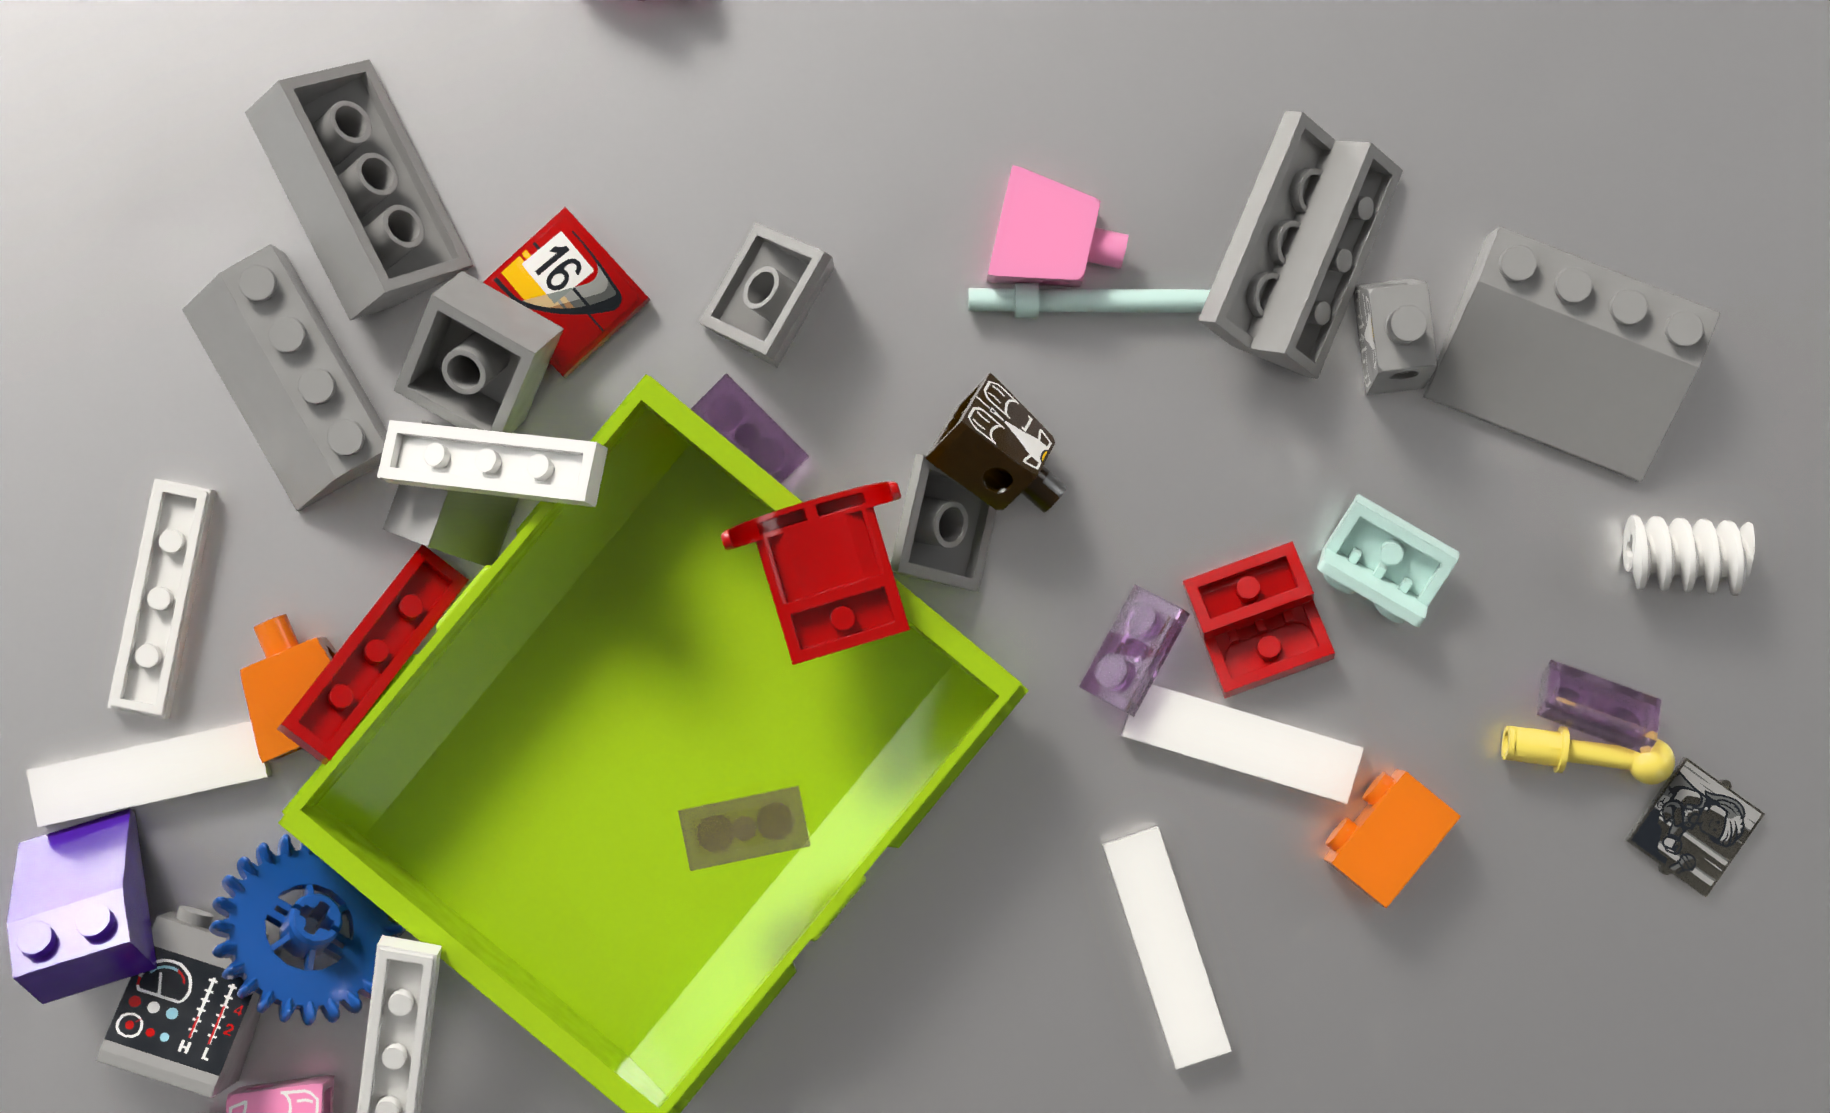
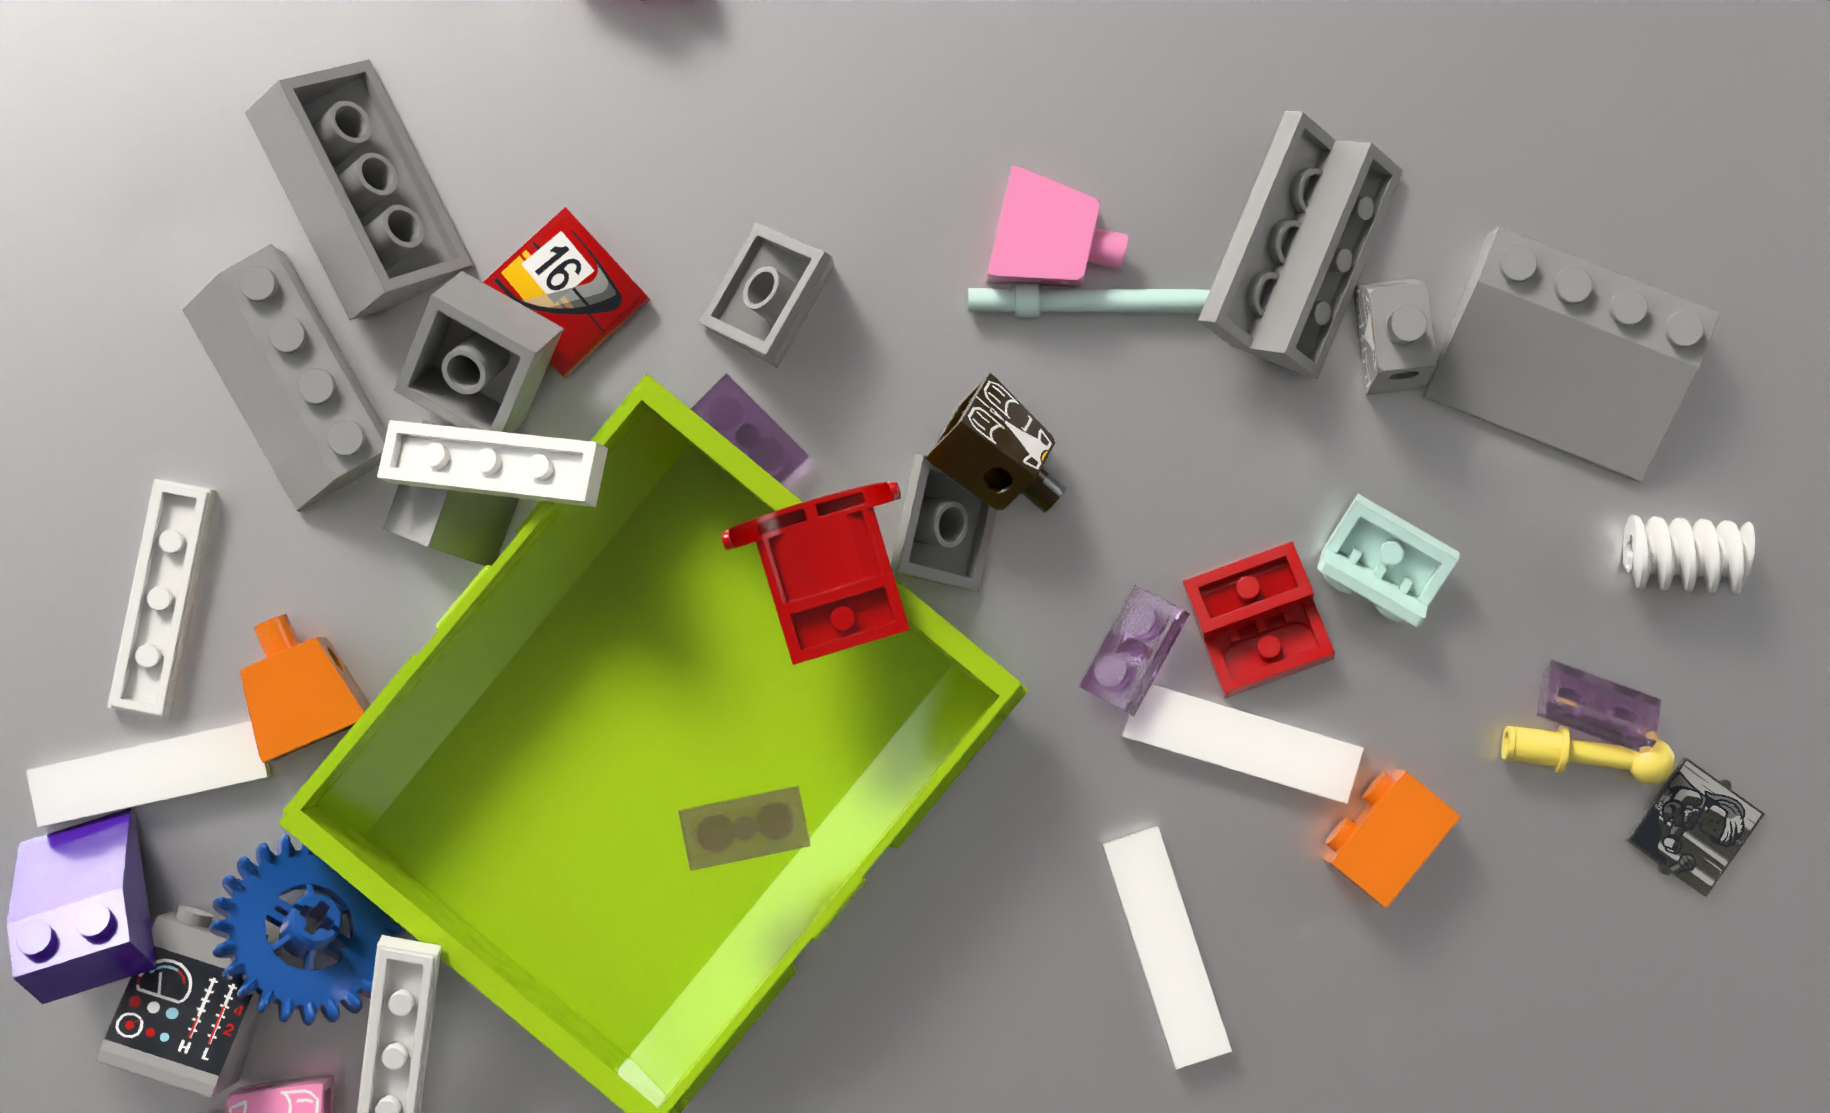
(373, 655): red plate -> none

